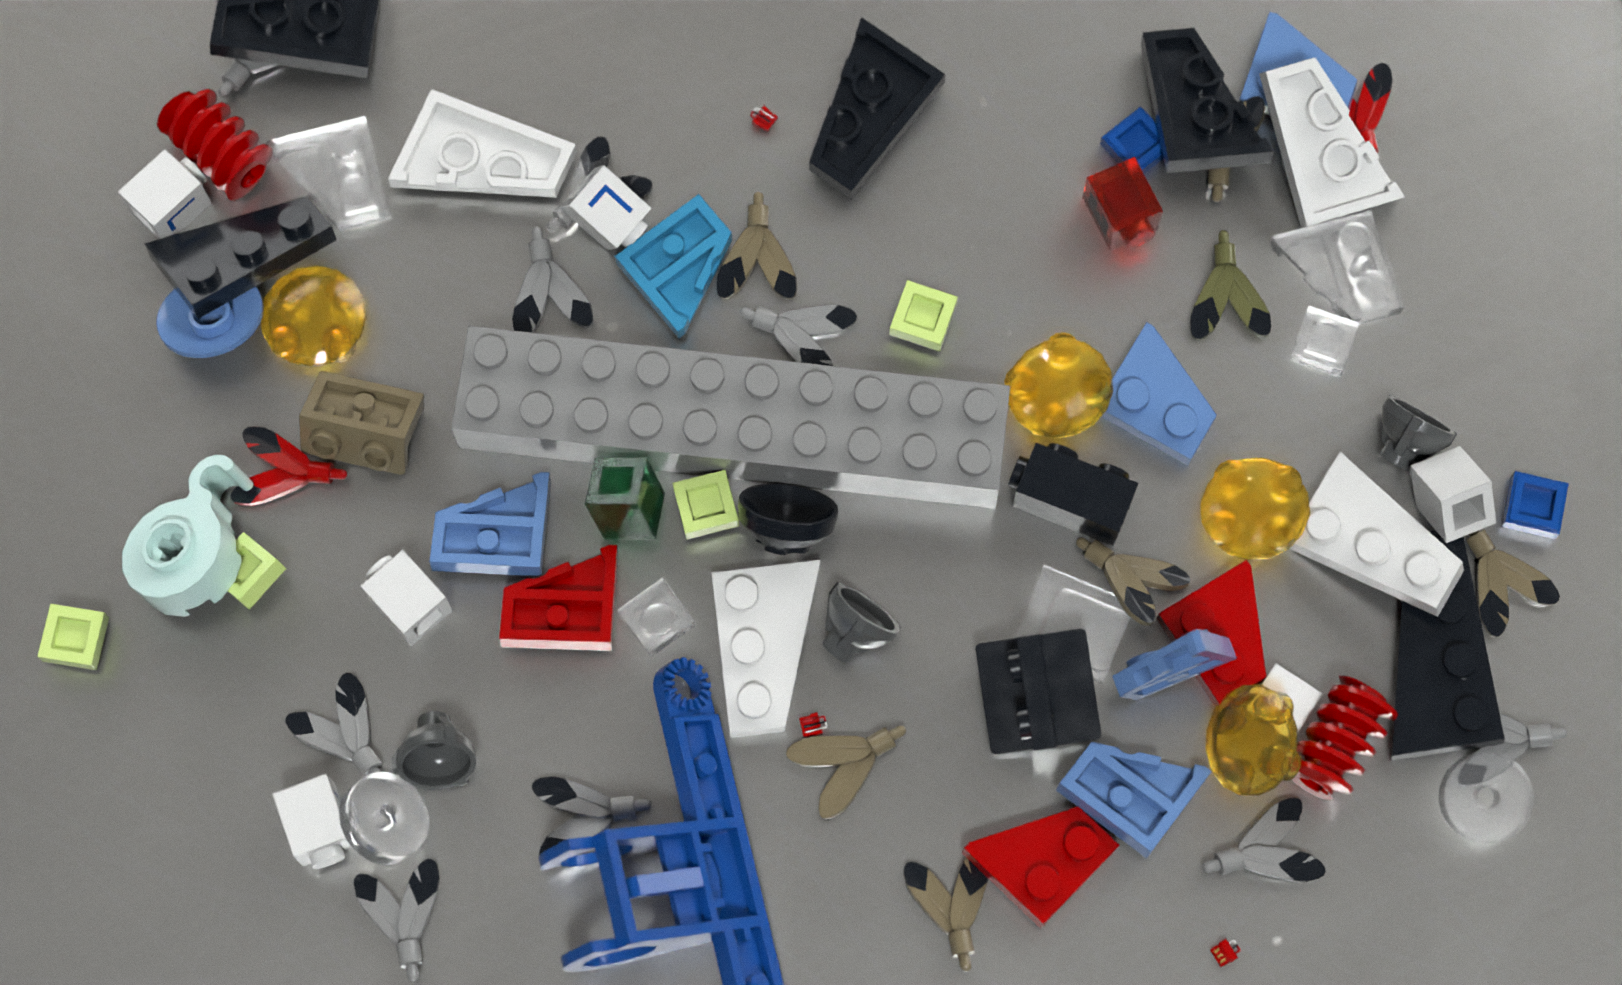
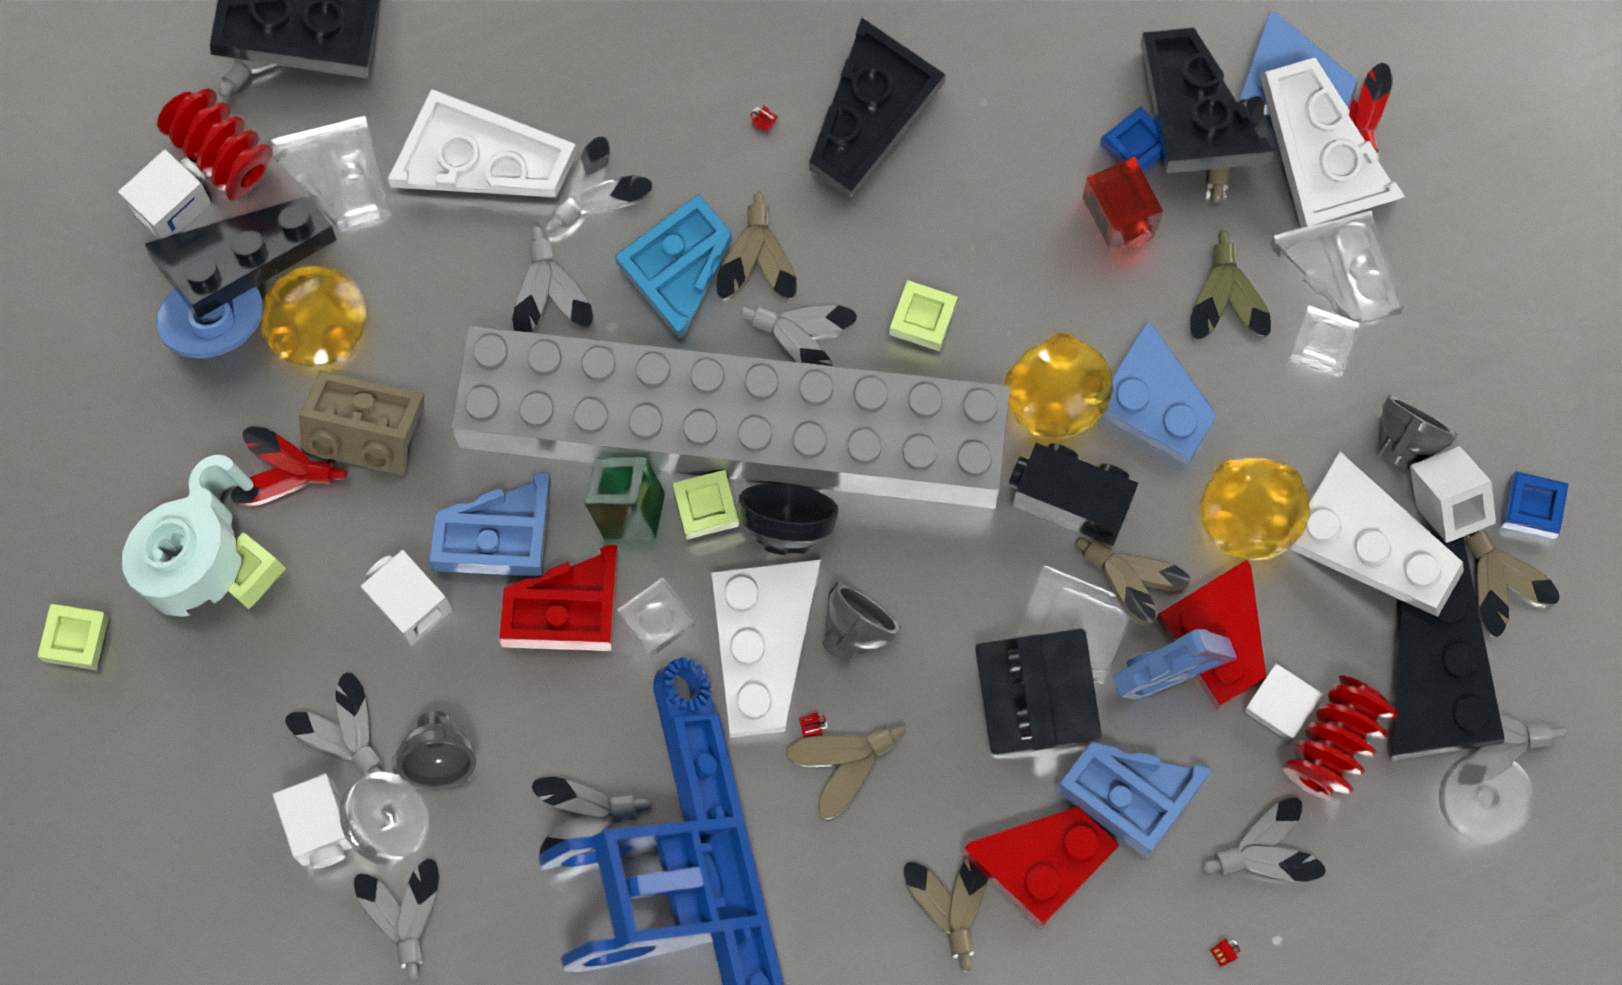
(607, 209): white brick -> none
(1253, 740): clear yellow dish -> none

